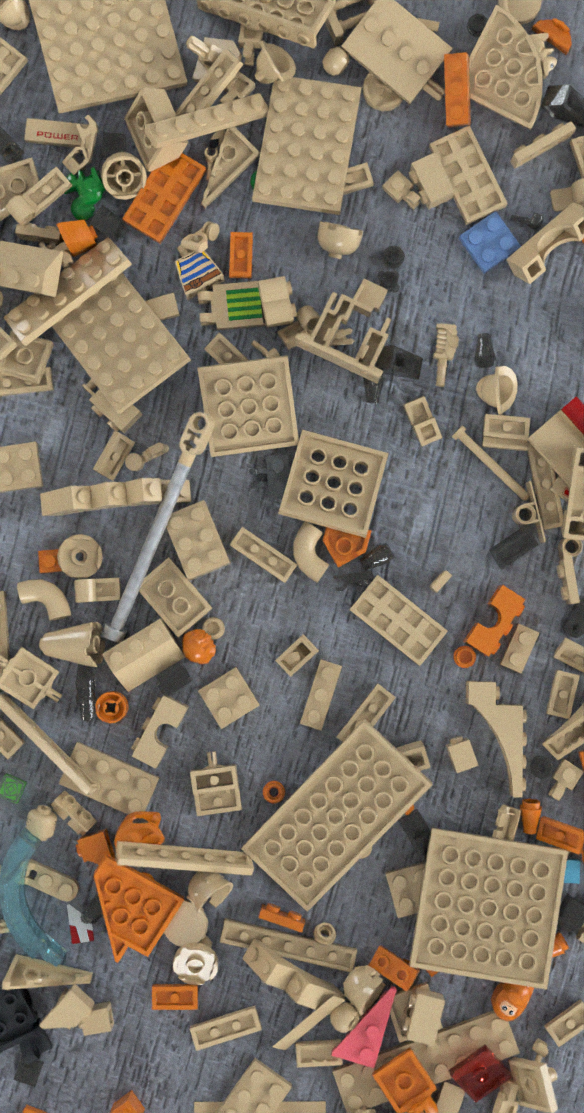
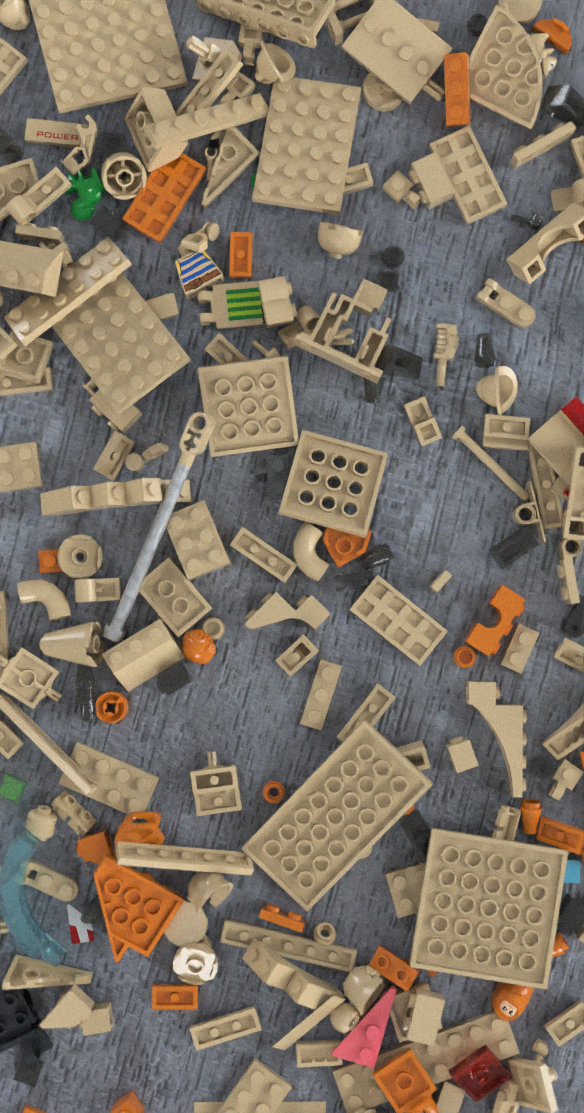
(77, 236): orange slope -> none
(148, 747): tan arch -> none
(228, 697): tan plate -> none
(277, 609): none -> tan arch
(335, 61): tan piece -> none
(489, 242): medium blue plate -> none
(506, 304): none -> tan plate
(562, 694): tan plate -> none

